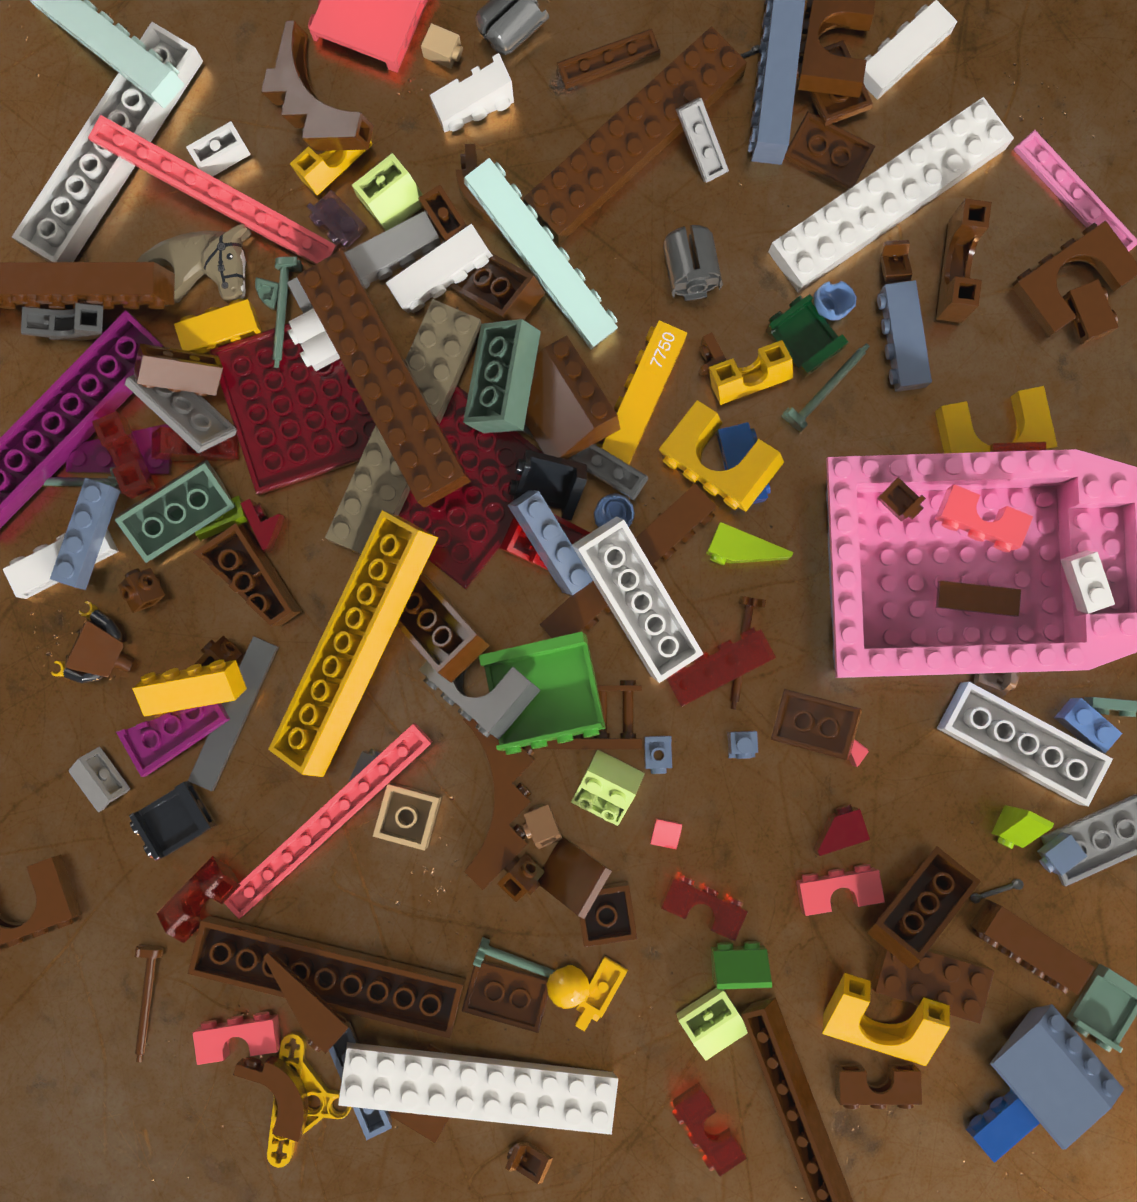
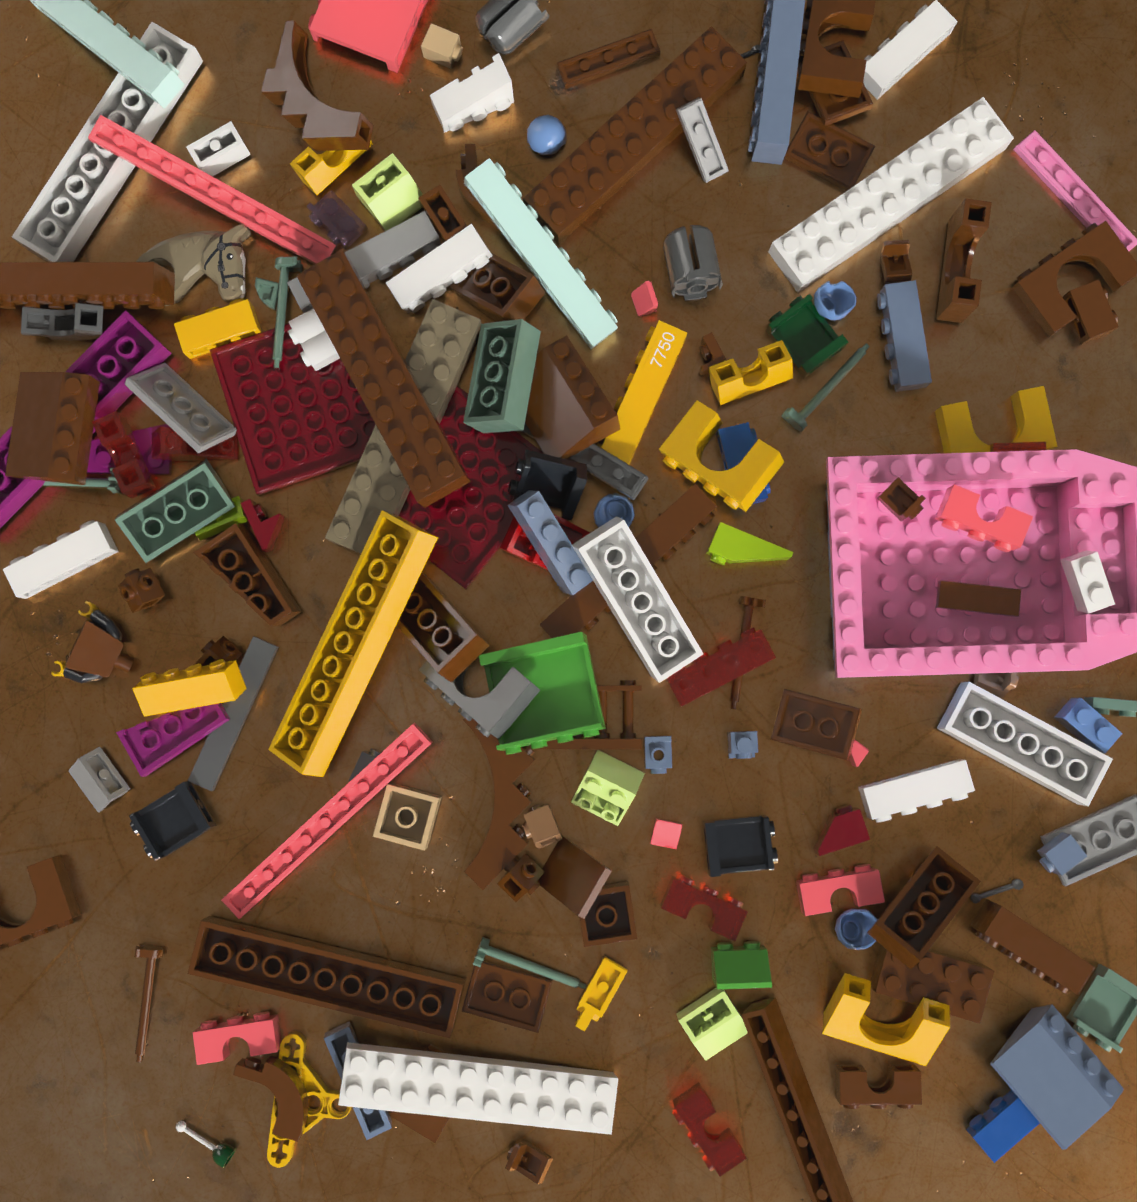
(53, 427): none -> reddish brown slope
(85, 534): sand blue brick -> none
(177, 370): brick -> none
(182, 912): clear red arch -> none
(221, 1153): none -> hinge
(316, 1017): reddish brown slope -> none
(546, 135): none -> medium blue hair
(568, 987): yellow hair -> none
(644, 299): none -> coral slope
(739, 845): none -> black panel
(853, 928): none -> medium blue hair
(916, 789): none -> white brick
(1019, 827): lime slope -> none

